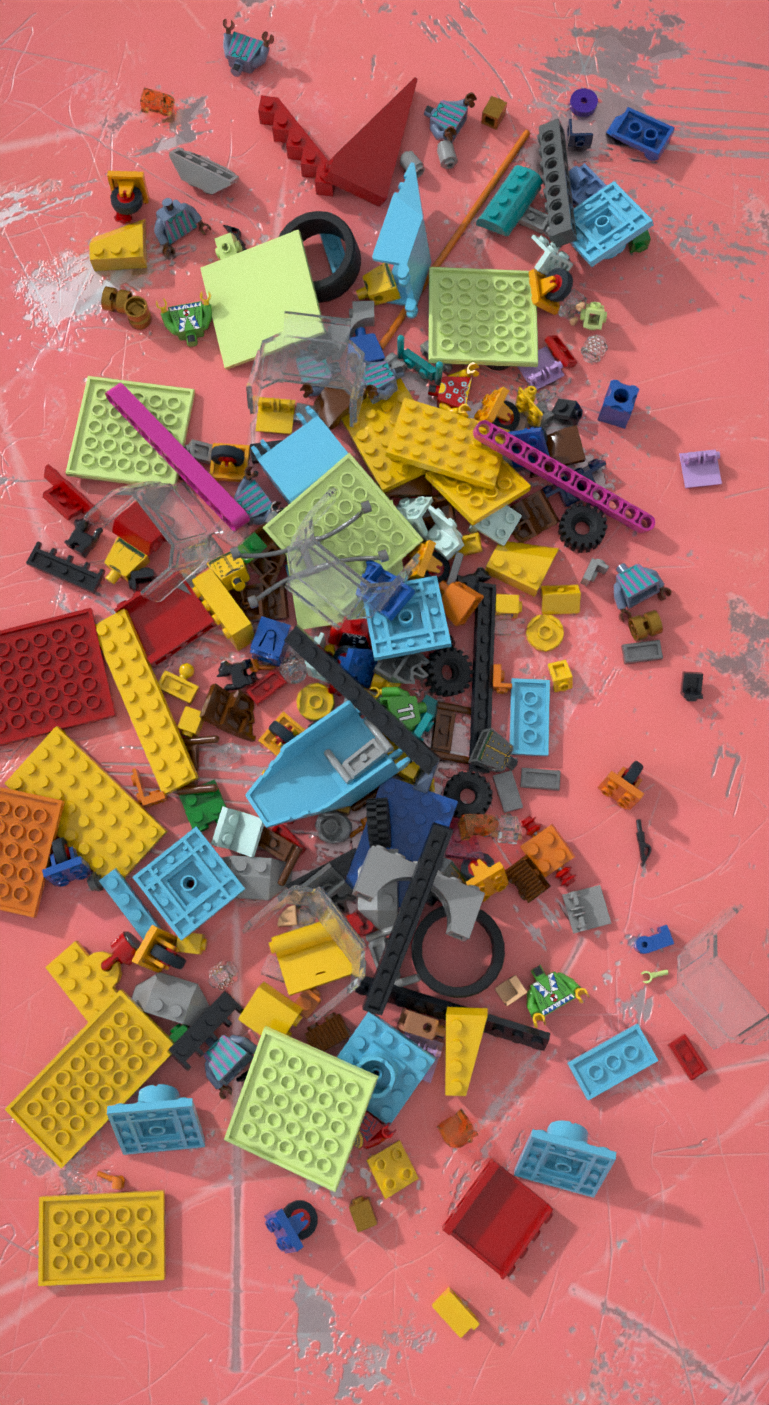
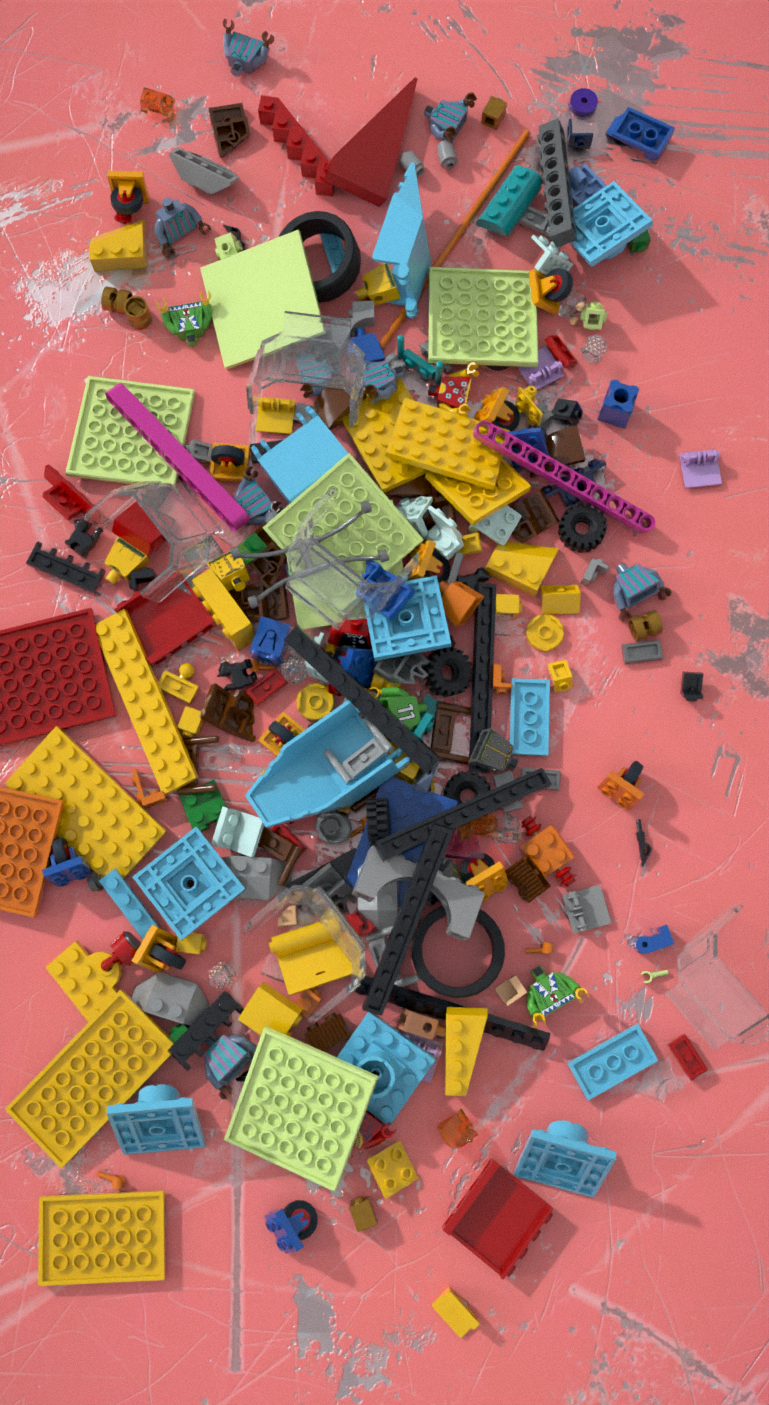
(228, 127): none -> reddish brown slope
(463, 813): none -> black plate
(547, 948): none -> orange hand
(660, 1081): none -> clear arm

